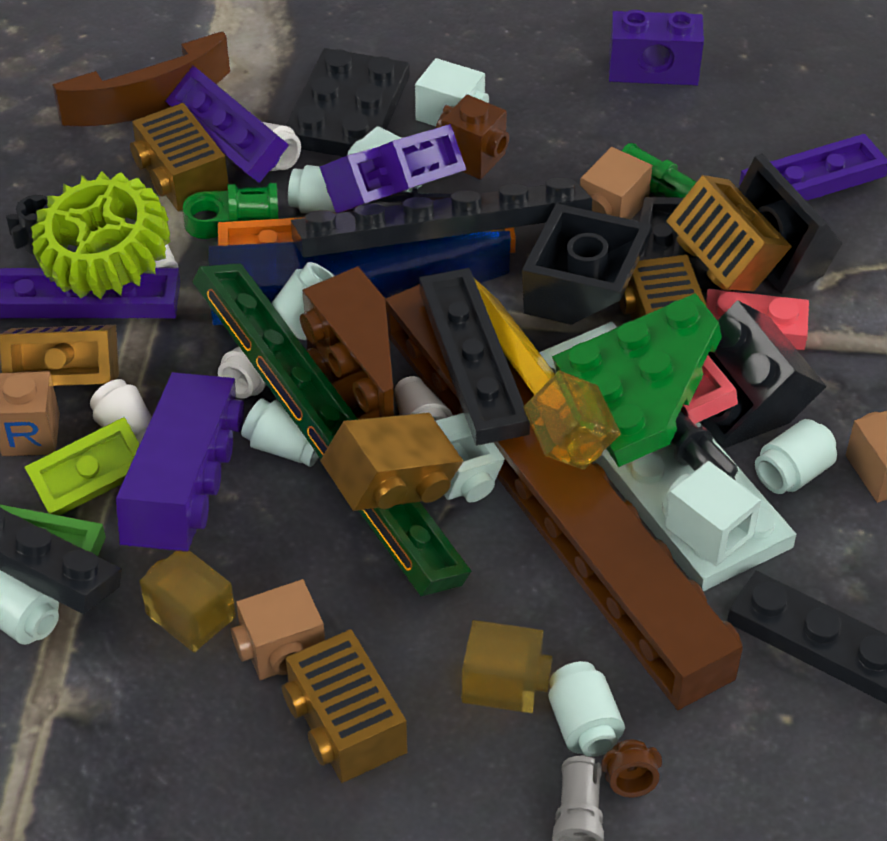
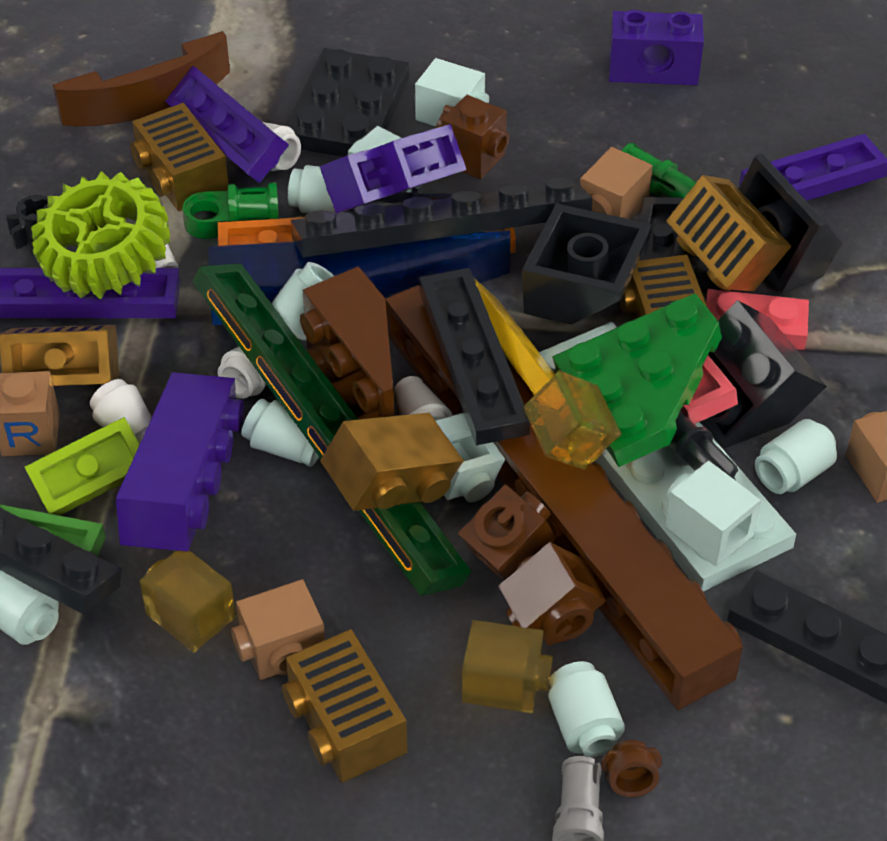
(507, 531): none -> reddish brown brick
(552, 594): none -> reddish brown brick

